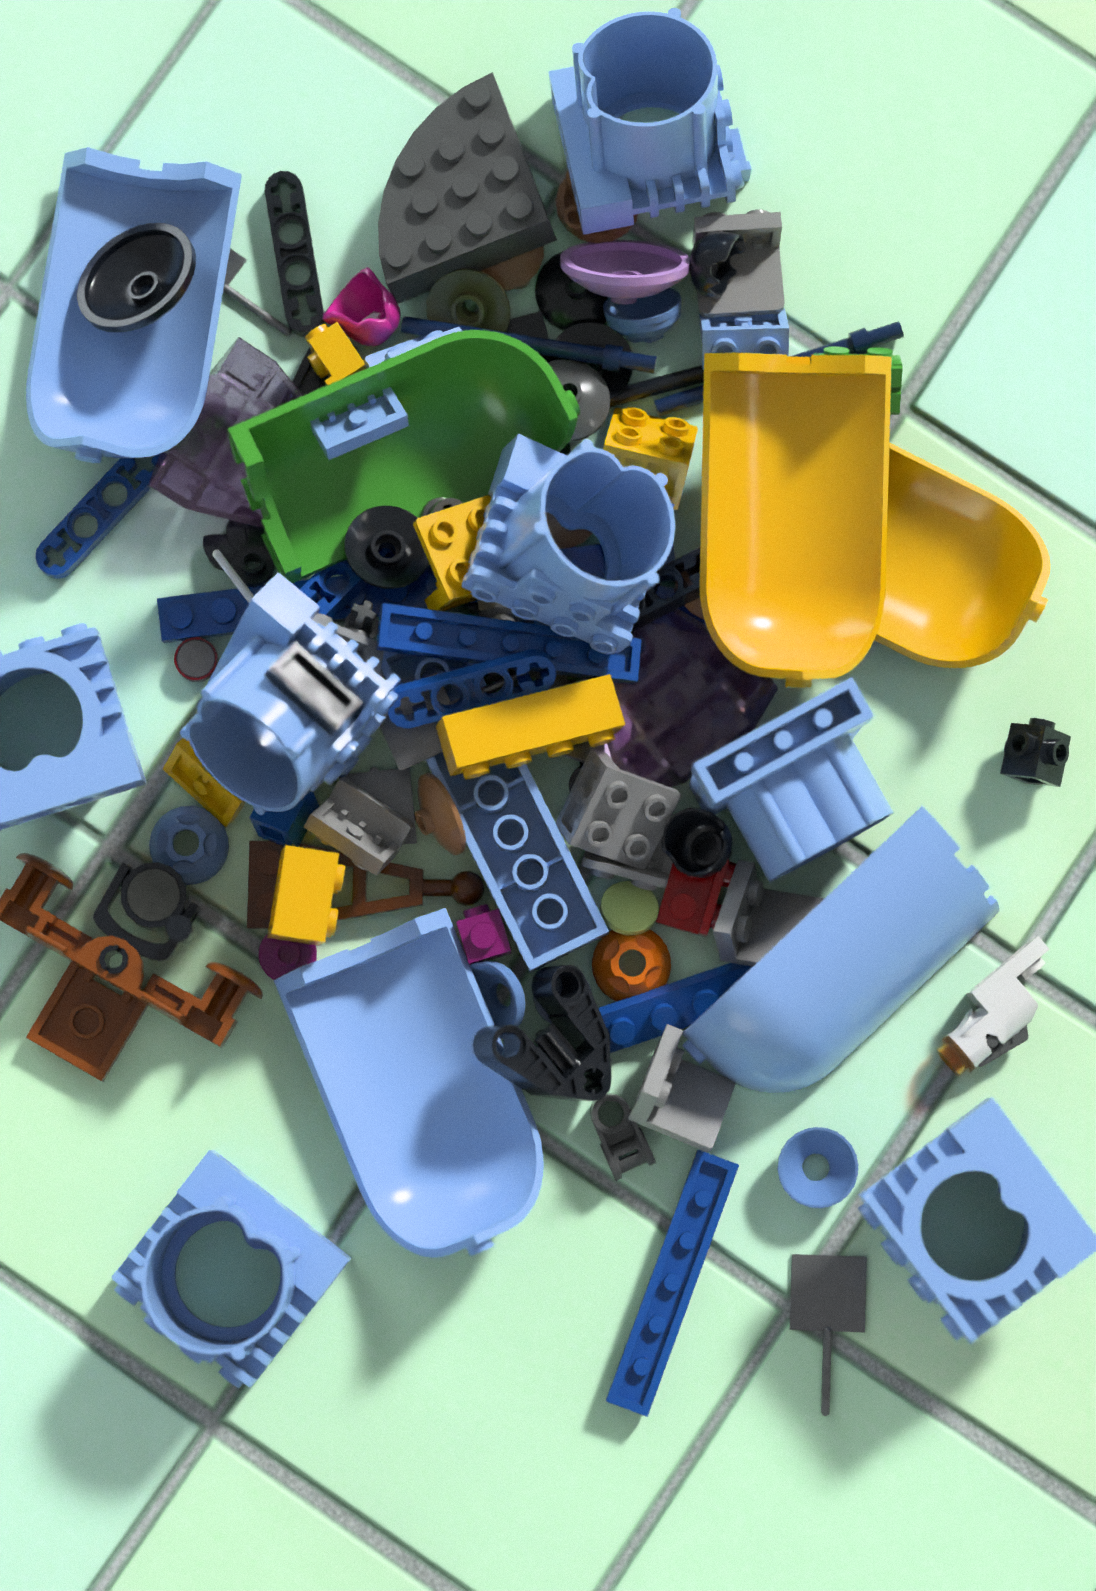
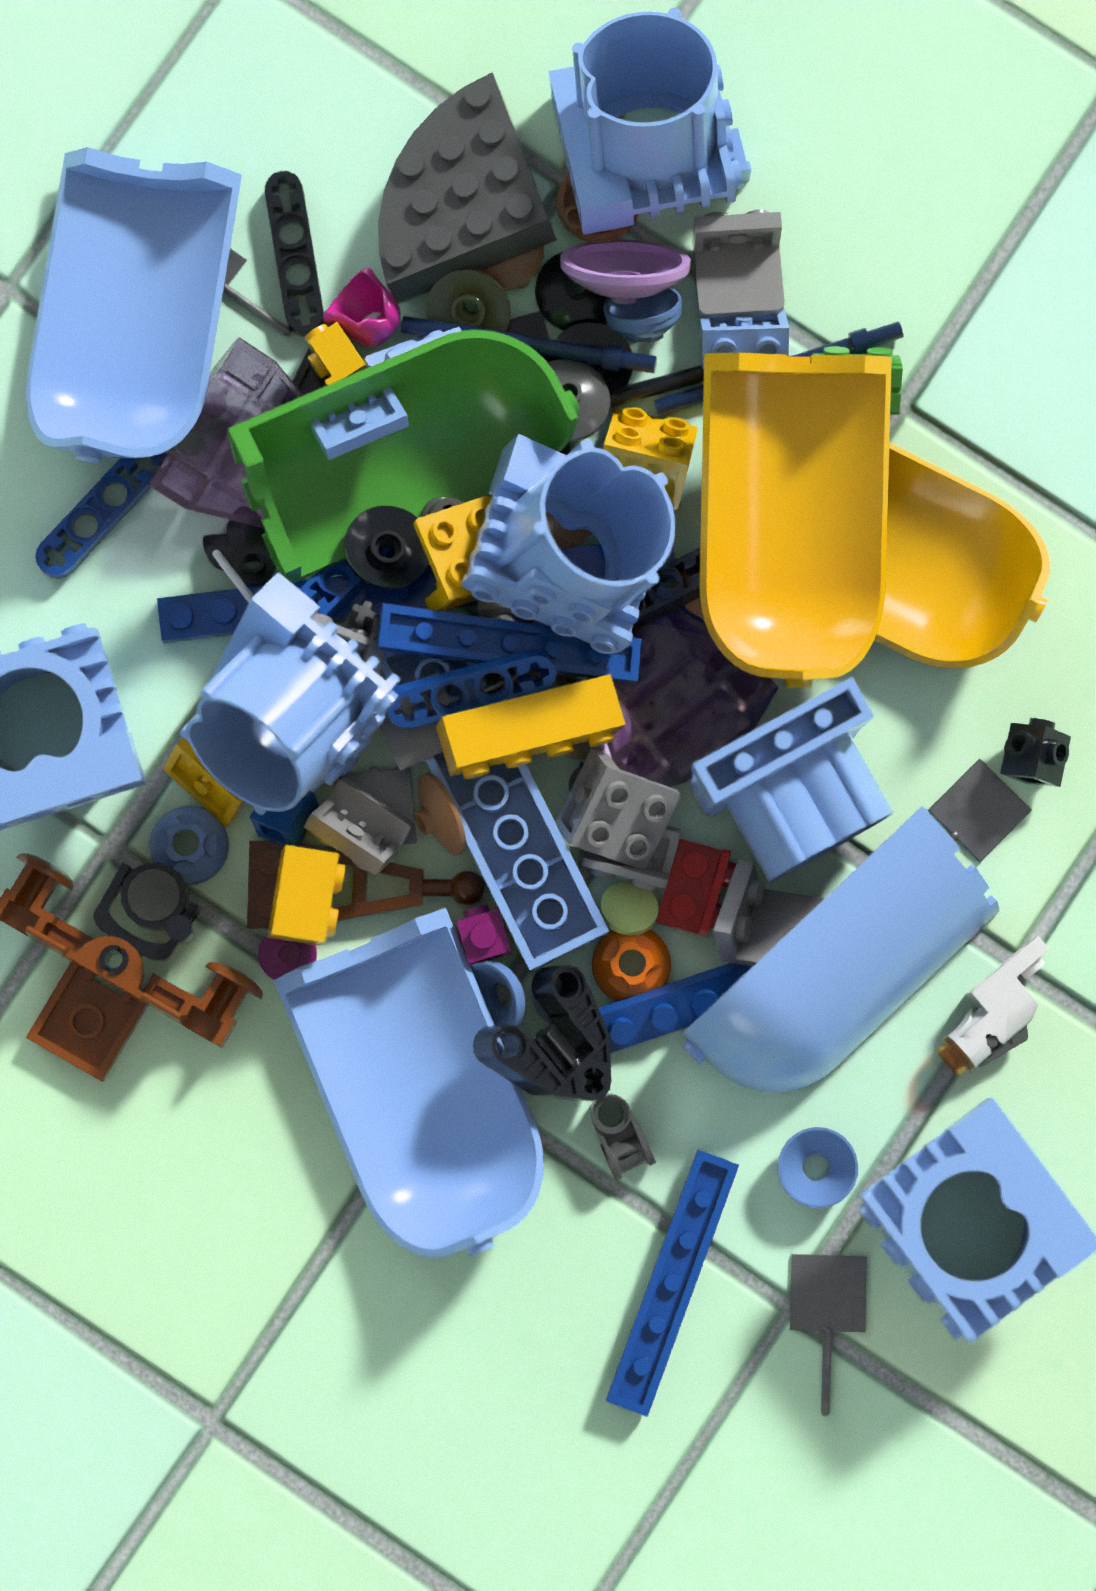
(136, 277): black dish -> none
(196, 659): flat silver tile -> none
(225, 1193): light blue hose -> none
(313, 688): tile -> none
(681, 1096): light grey bracket -> none
(697, 842): black hair -> none
(711, 262): black hair -> none
(979, 810): none -> flat silver piece

